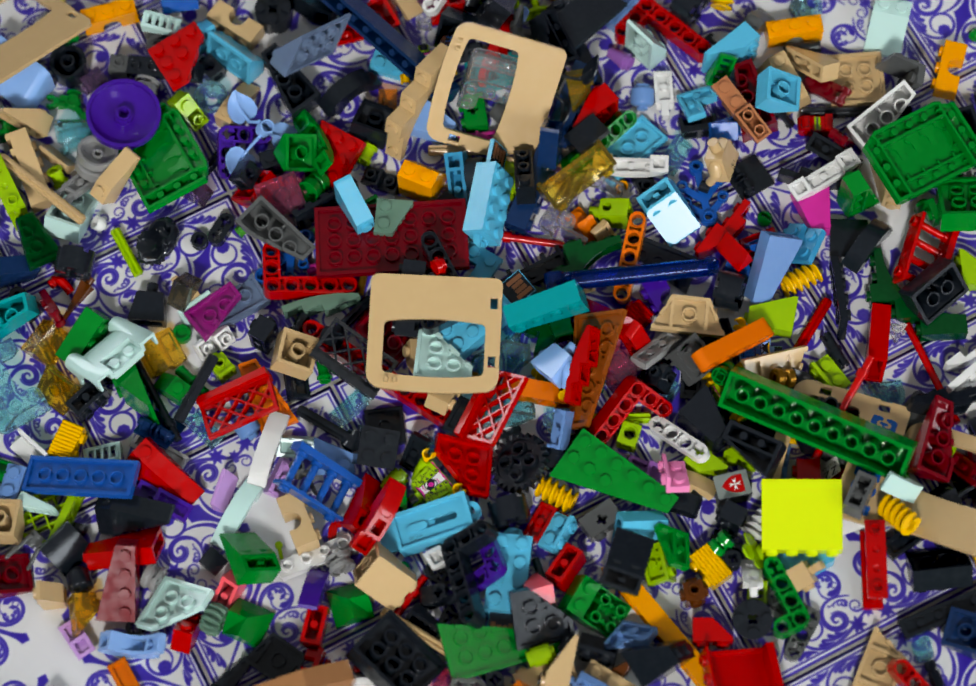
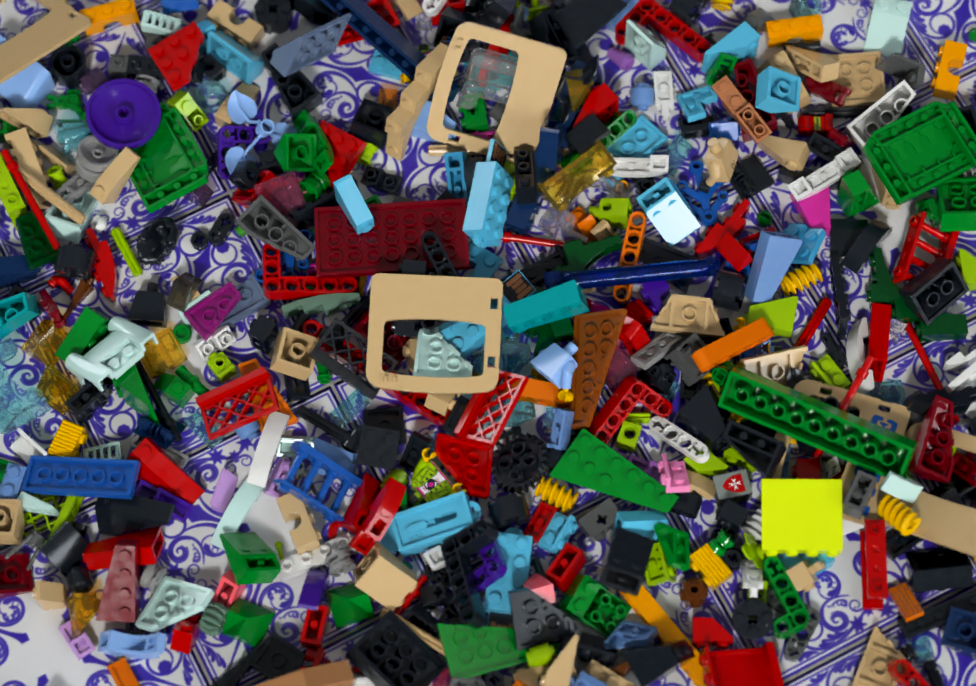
(13, 168): none -> red bar
(105, 265): none -> red slope
(196, 388): black axle -> none
(213, 561): black slope -> none
(346, 89): black arch -> none
(390, 215): sand green wing -> none
(420, 181): light orange slope -> none
(438, 265): red plate -> none
(583, 360): red slope -> none
(785, 377): pearl gold wheel -> none
(787, 152): none -> tan slope
(856, 354): none -> white slope
(905, 602): none -> orange tile
(909, 652): none -> black bush

